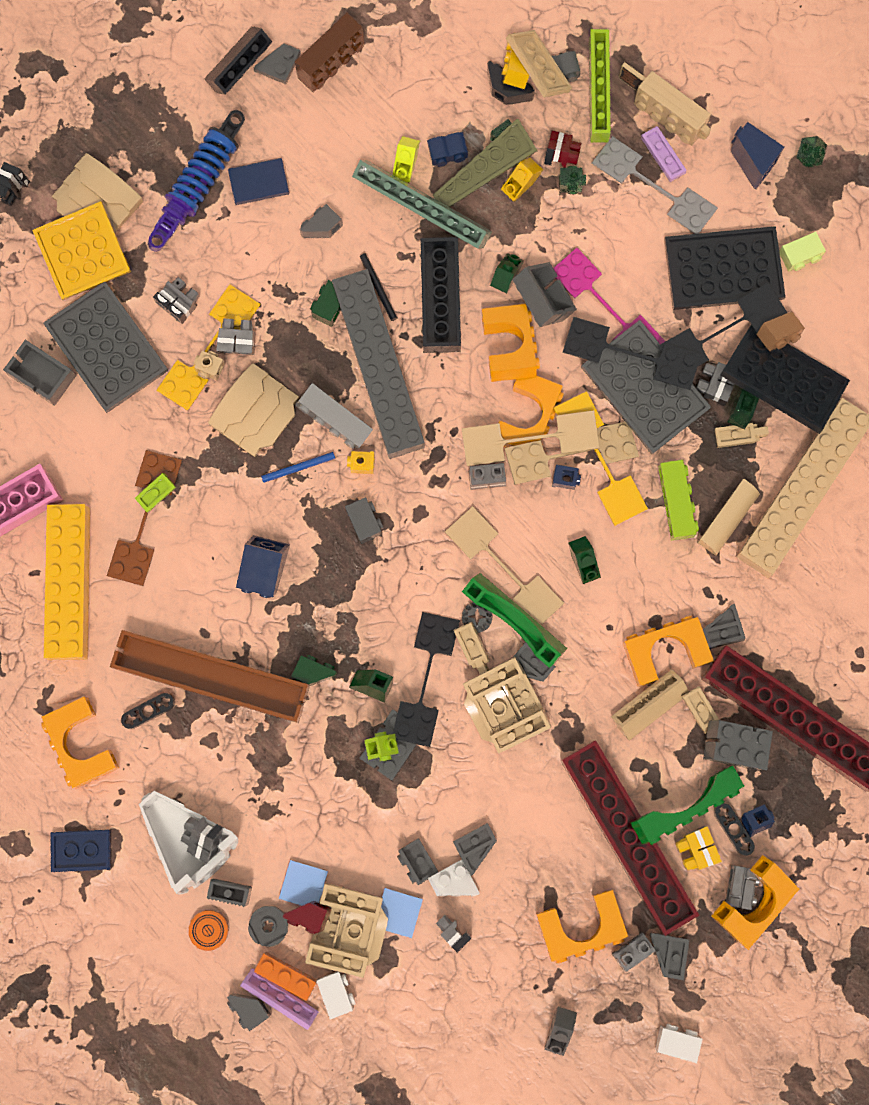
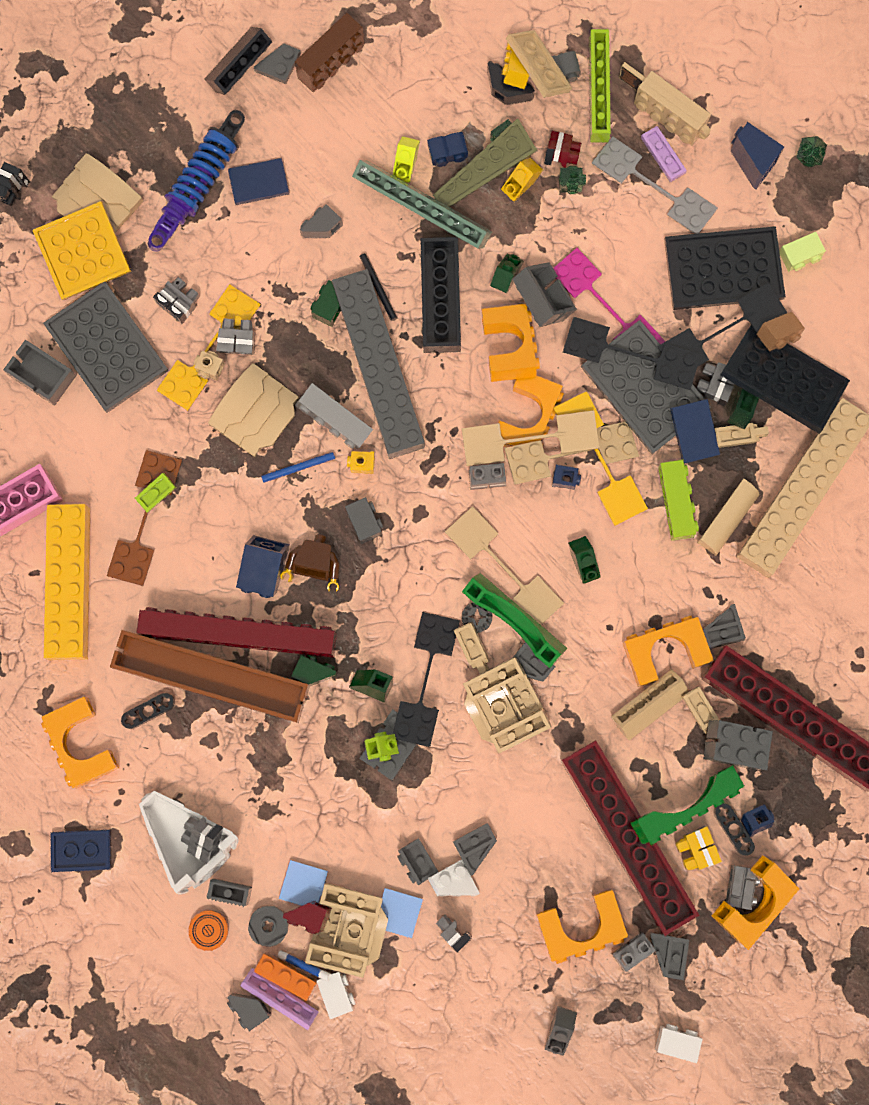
(237, 633): none -> dark red brick
(304, 966): none -> blue bar
(313, 560): none -> reddish brown torso
(695, 431): none -> dark blue tile

